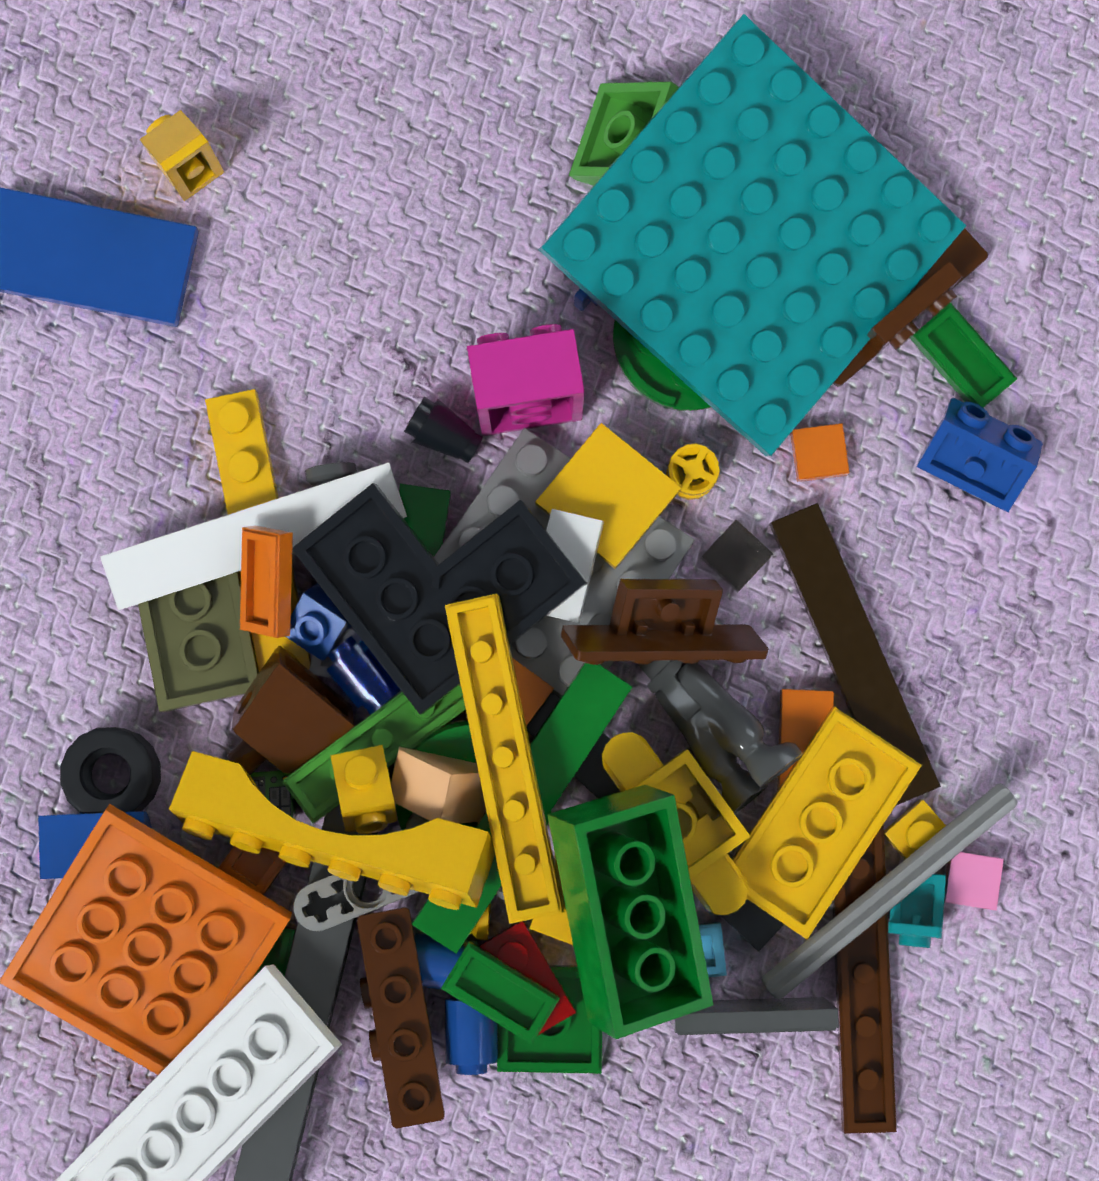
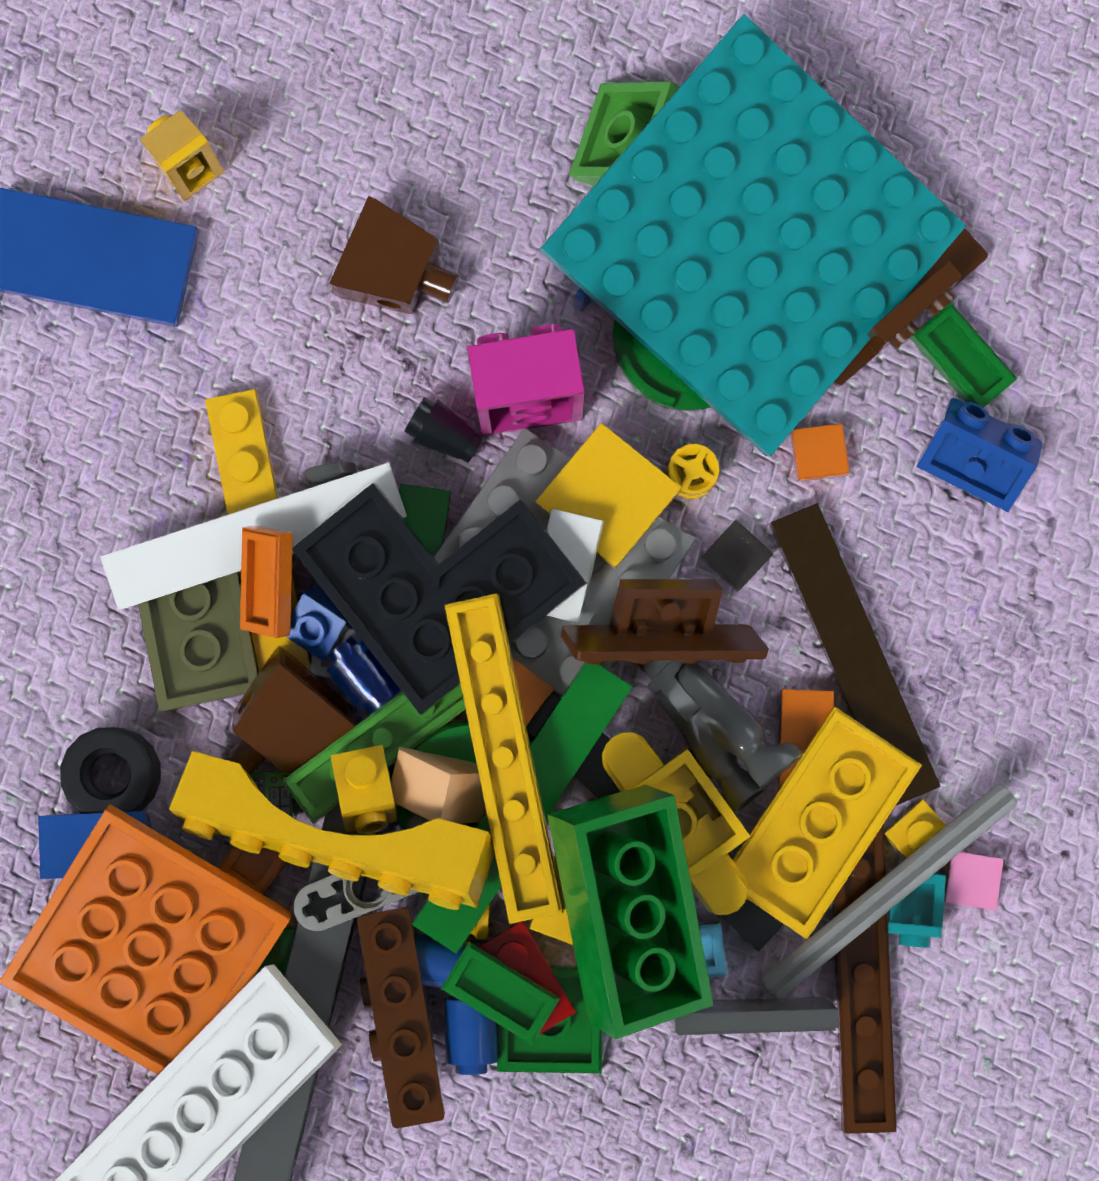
(391, 262): none -> reddish brown torso

